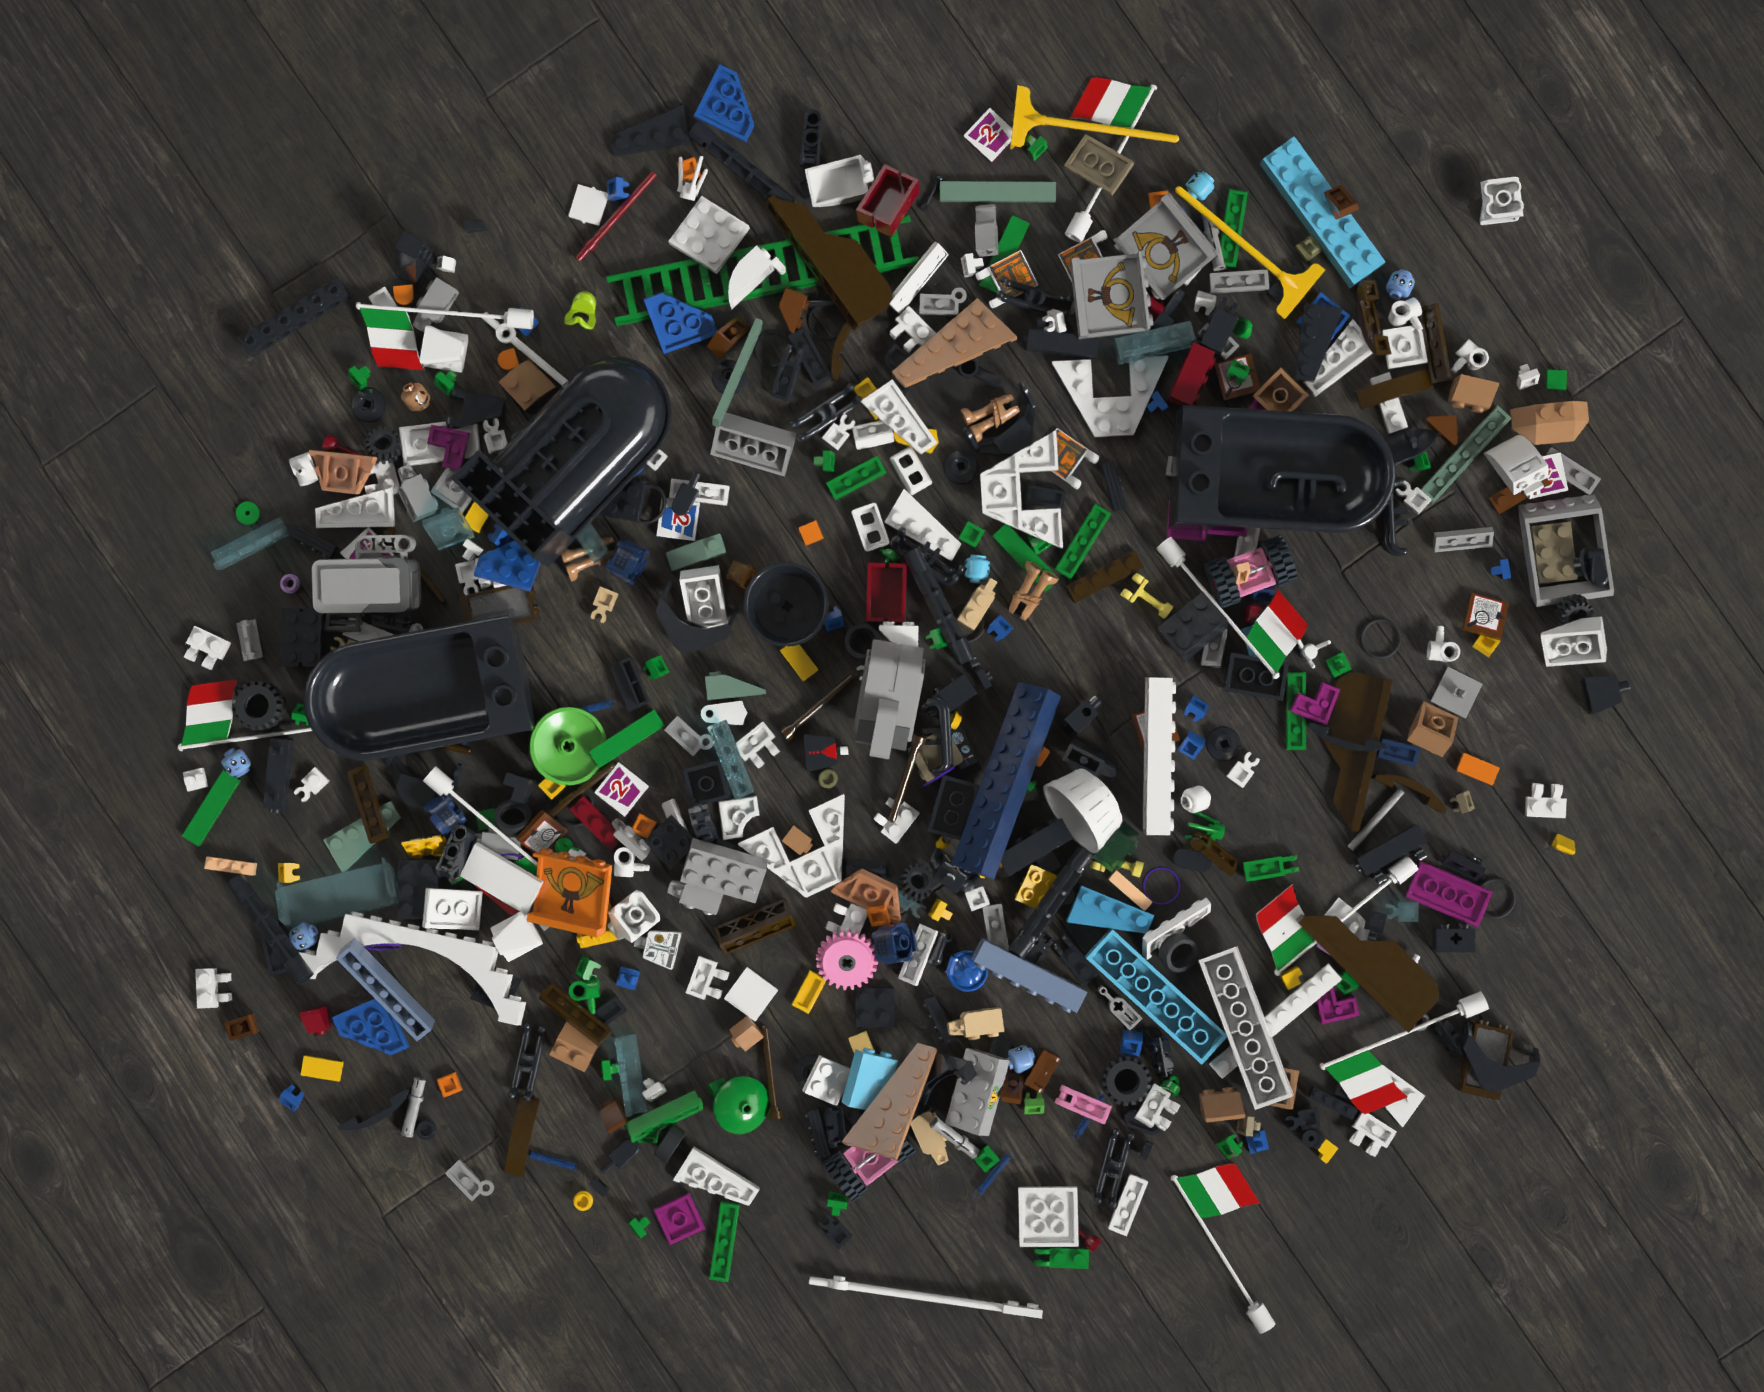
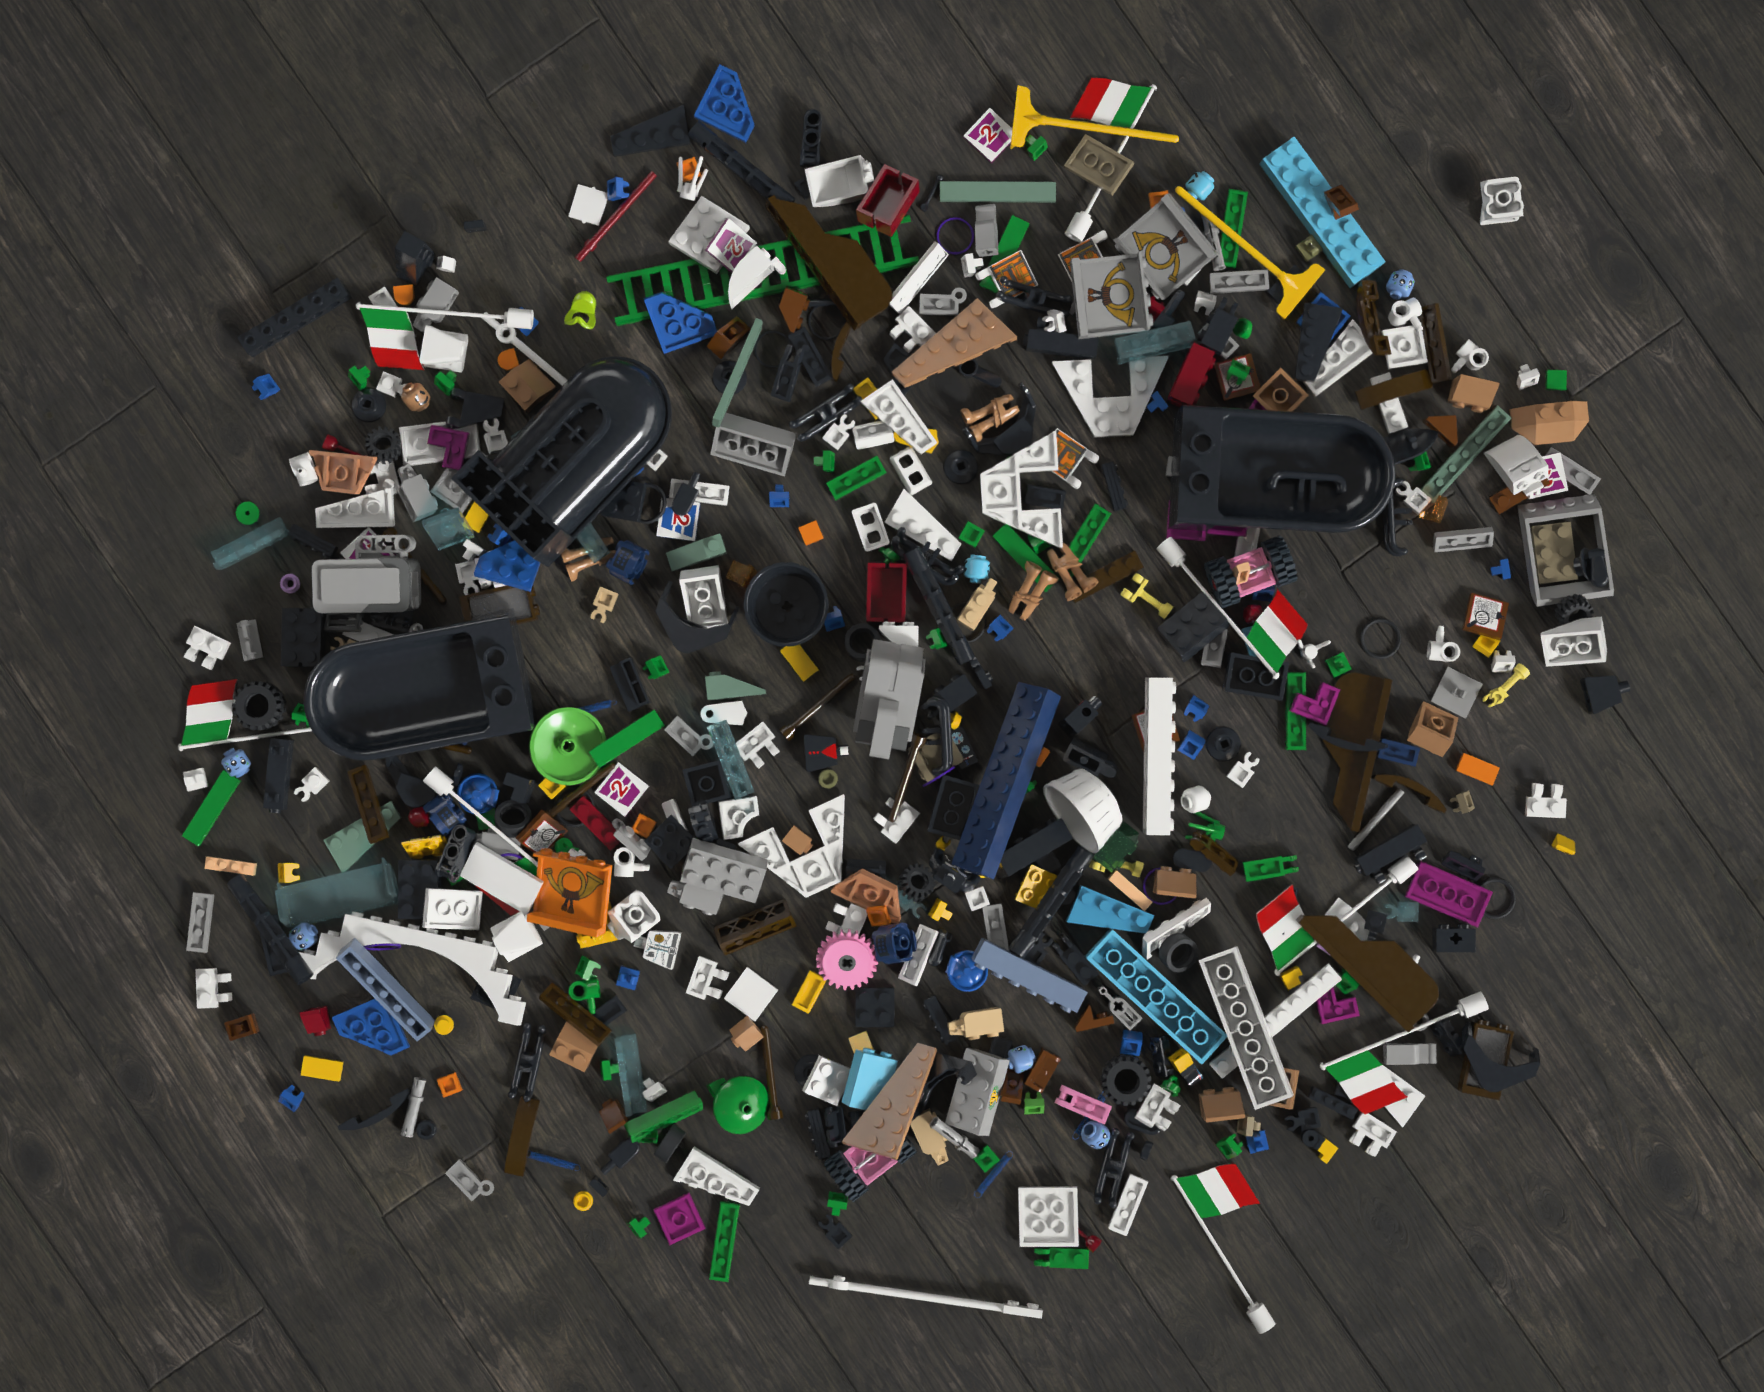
(200, 922): none -> light grey plate
(266, 386): none -> blue tile
(390, 384): none -> white plate
(419, 817): none -> dark red piece
(443, 1024): none -> yellow plate
(478, 792): none -> blue piece
(730, 245): none -> tile
(779, 497): none -> blue tile
(955, 253): none -> dark purple piece
(1067, 562): none -> medium nougat piece
(1087, 1021): none -> reddish brown slope
(1095, 1134): none -> medium blue head
(1174, 882): none -> medium nougat slope
(1185, 1067): none -> leg
(1409, 1053): none -> light grey piece
(1438, 512): none -> clear orange tile
(1499, 694): none -> light yellow bar
(1503, 663): none -> white tile

